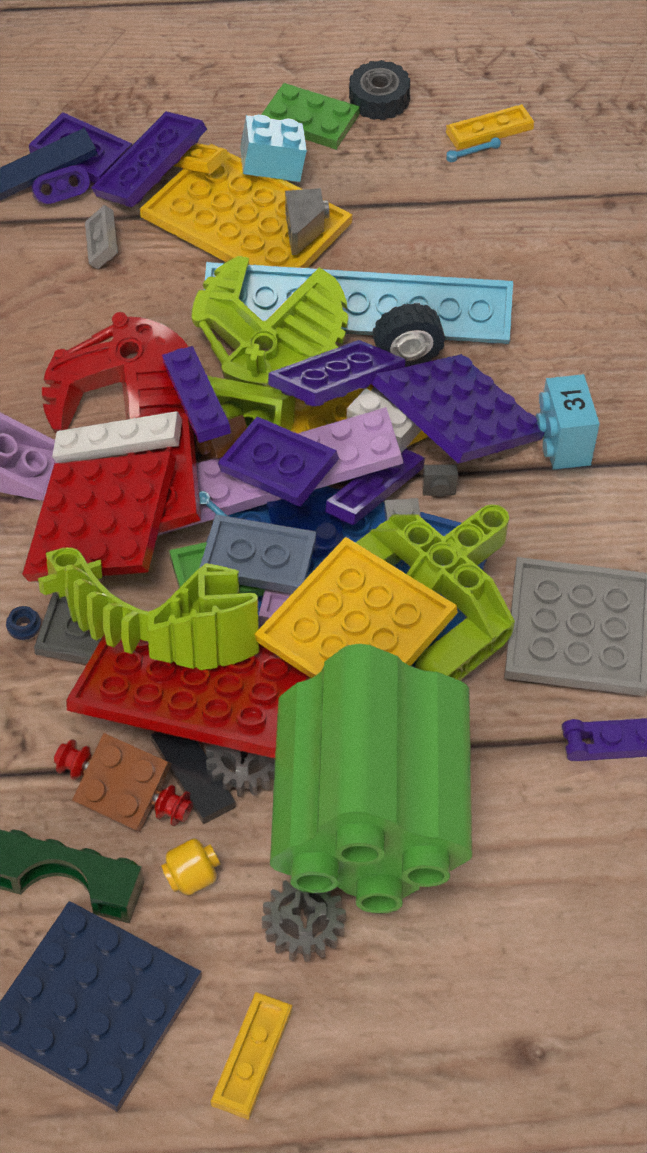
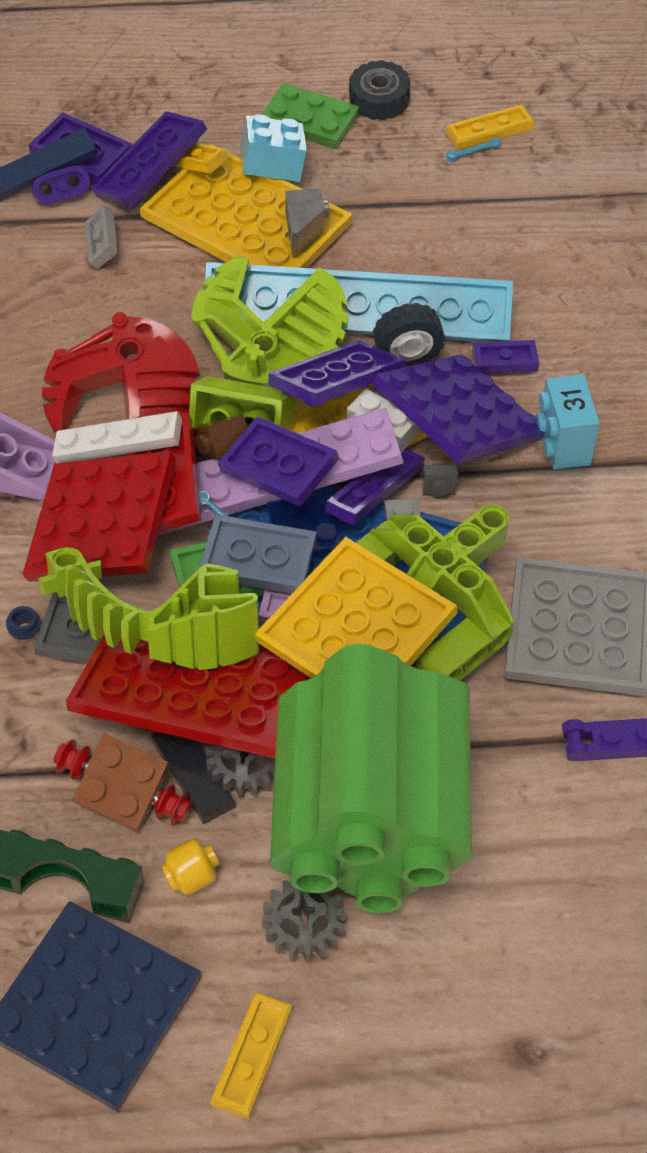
(196, 394): dark purple plate -> none
(505, 356): none -> dark purple plate

